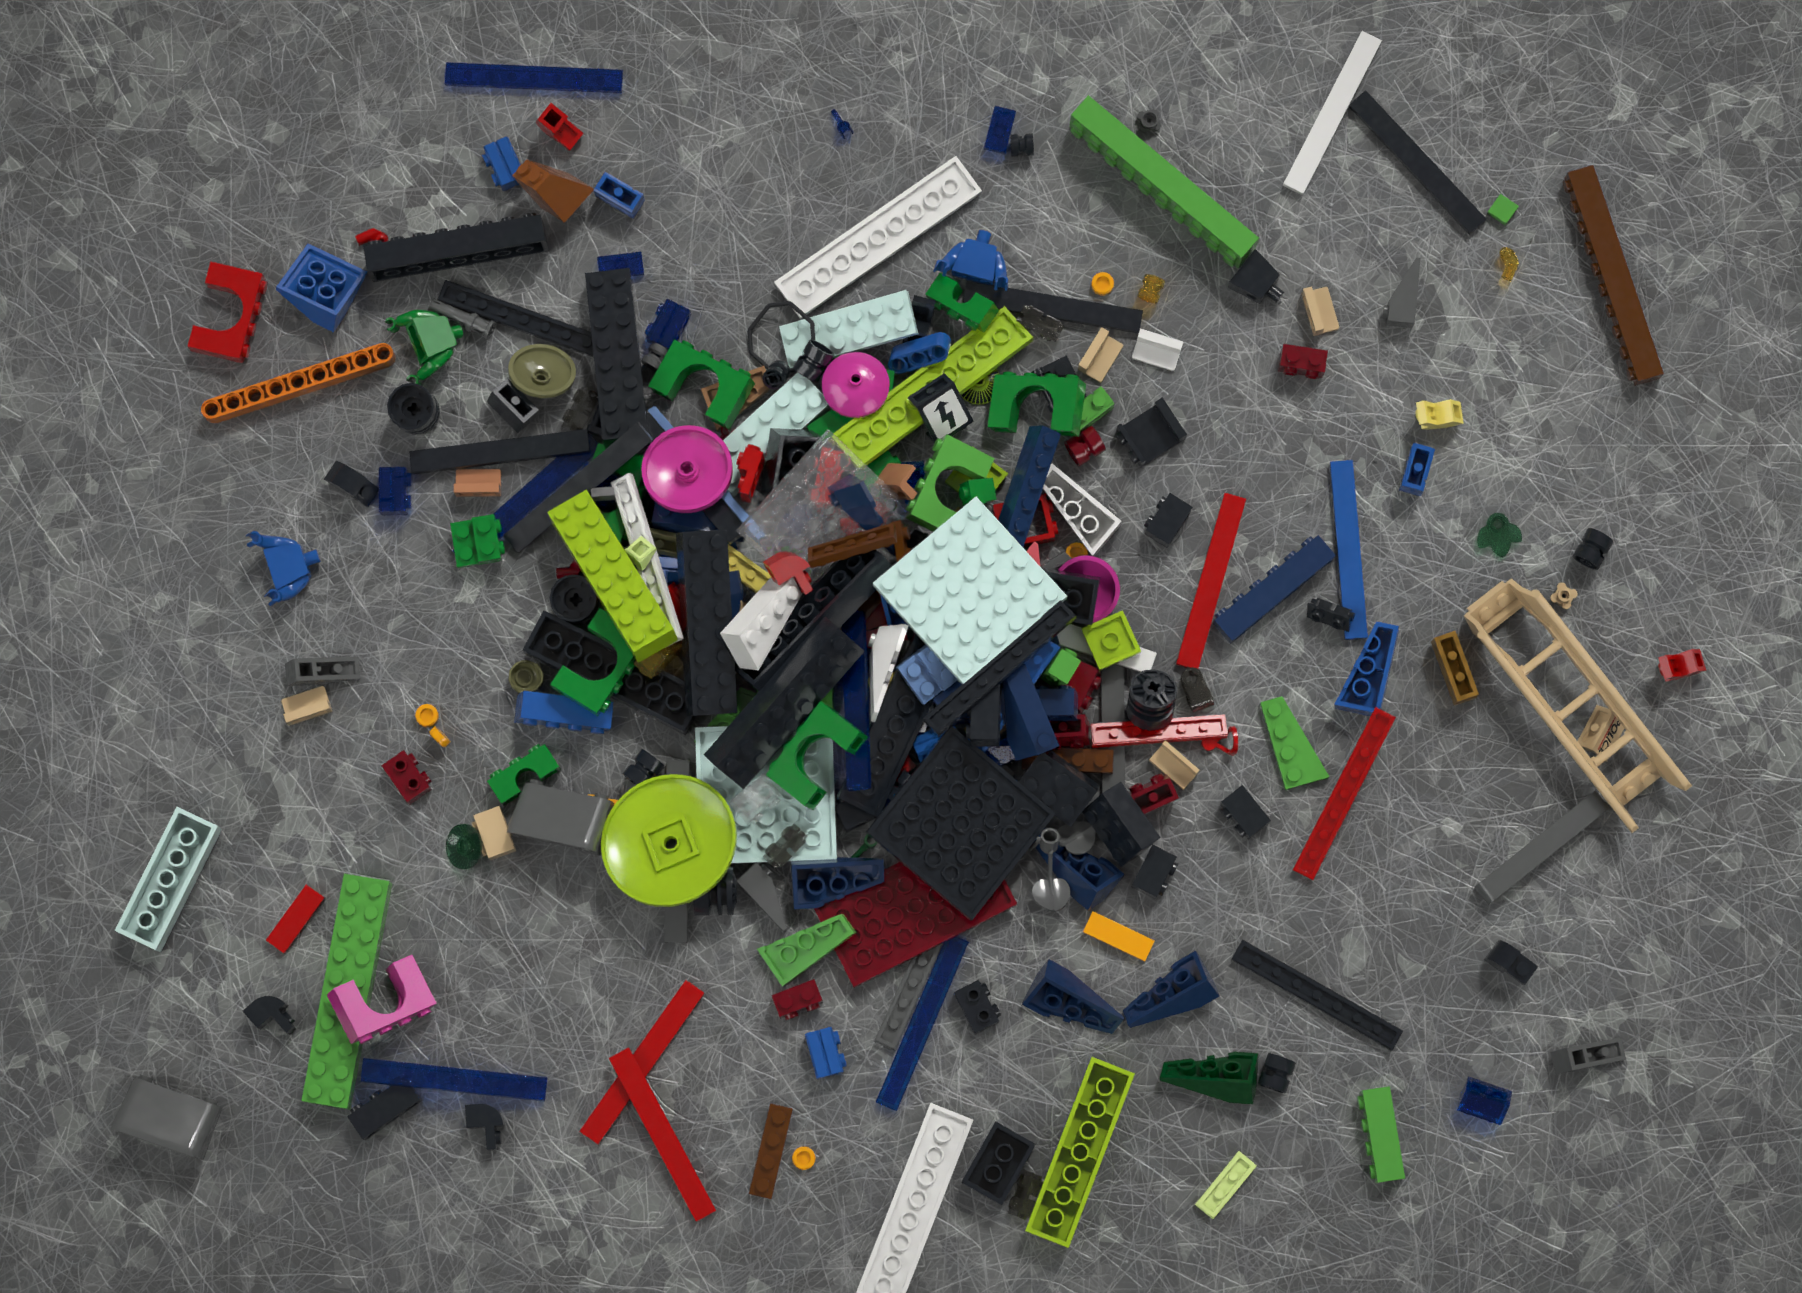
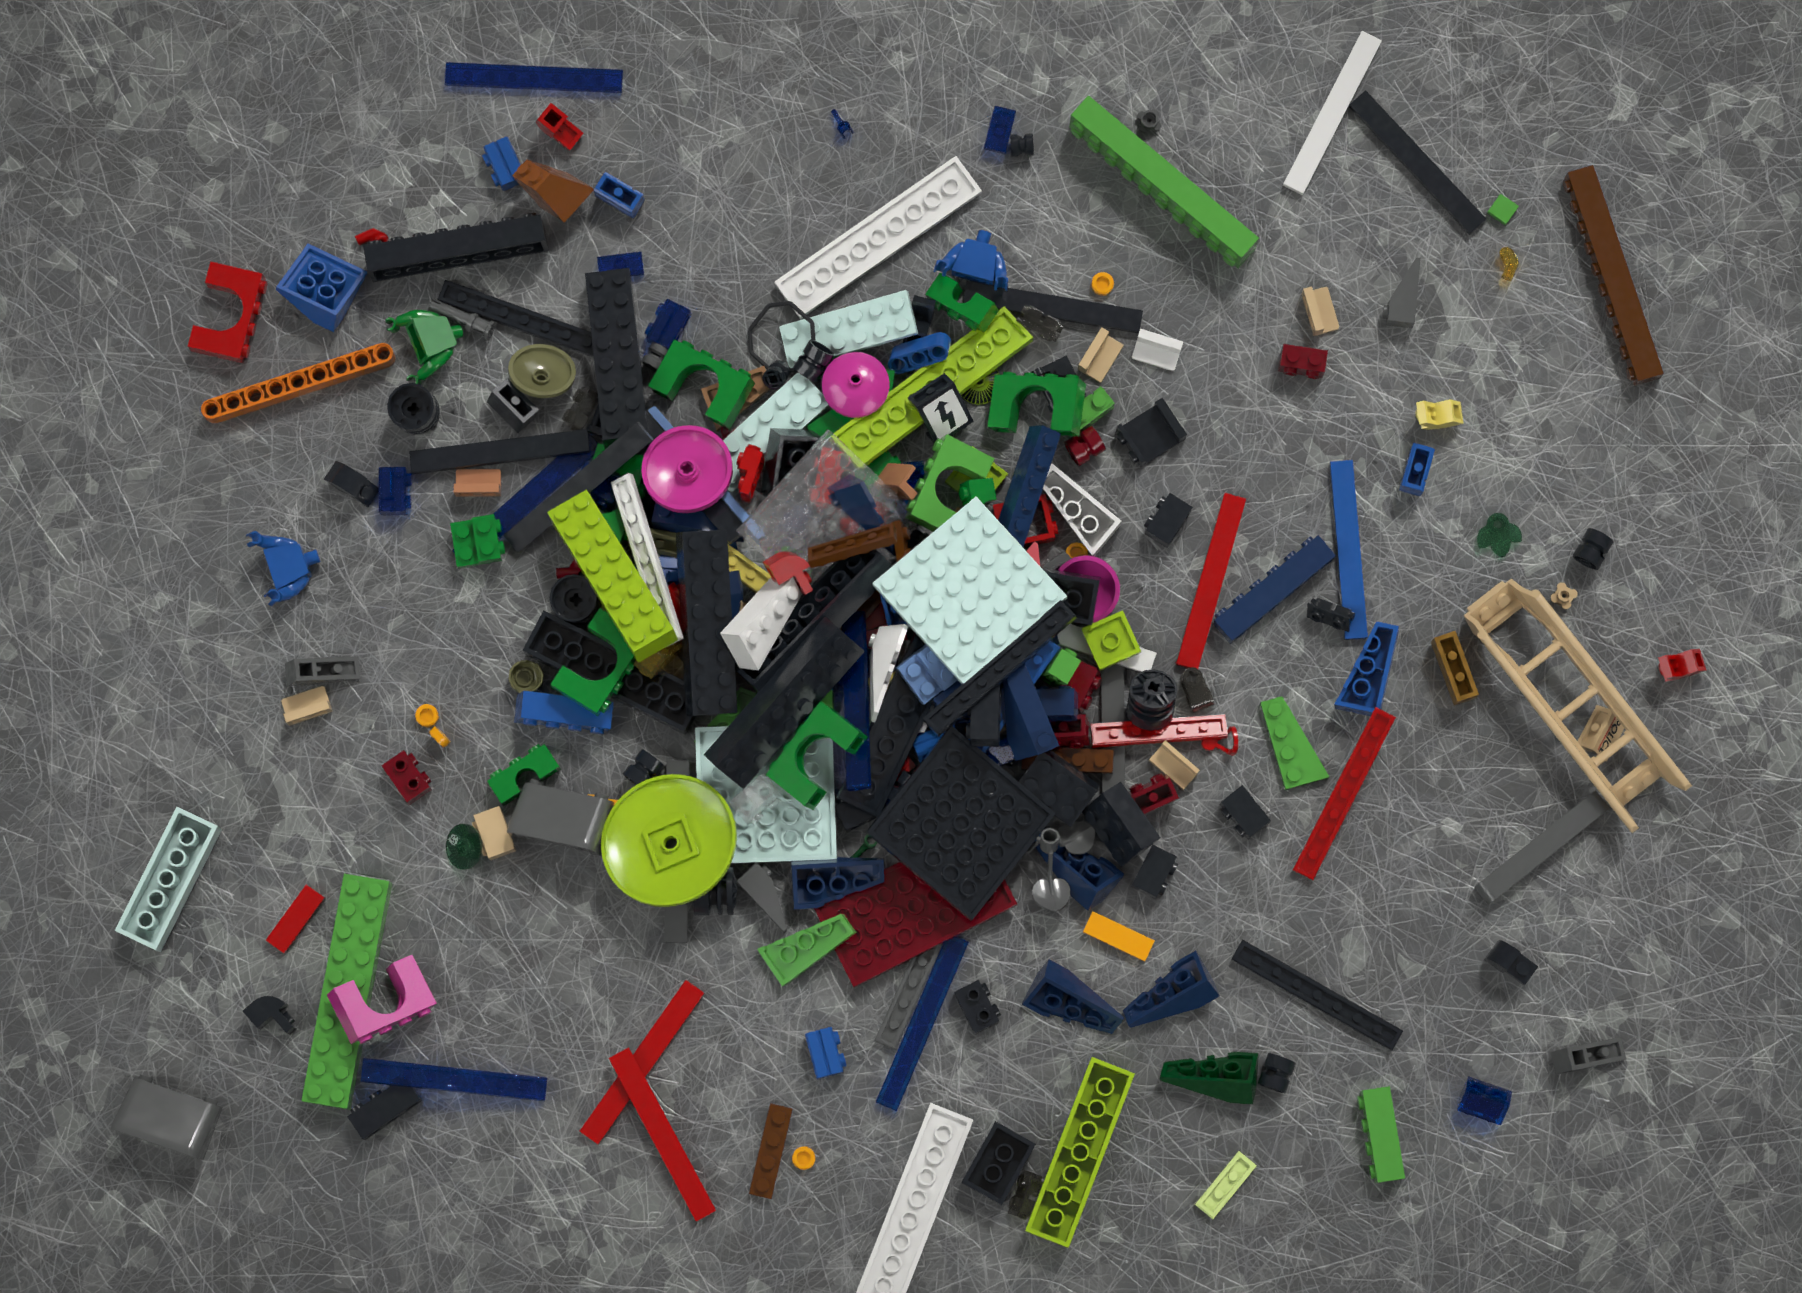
(485, 1117): black brick -> none
(602, 494): flat silver tile -> none
(641, 552): yellowish green slope -> none
(789, 839): clear smoke hinge -> none
(797, 999): dark red brick -> none
(1151, 288): clear yellow wheel -> none
(1256, 279): black torso -> none

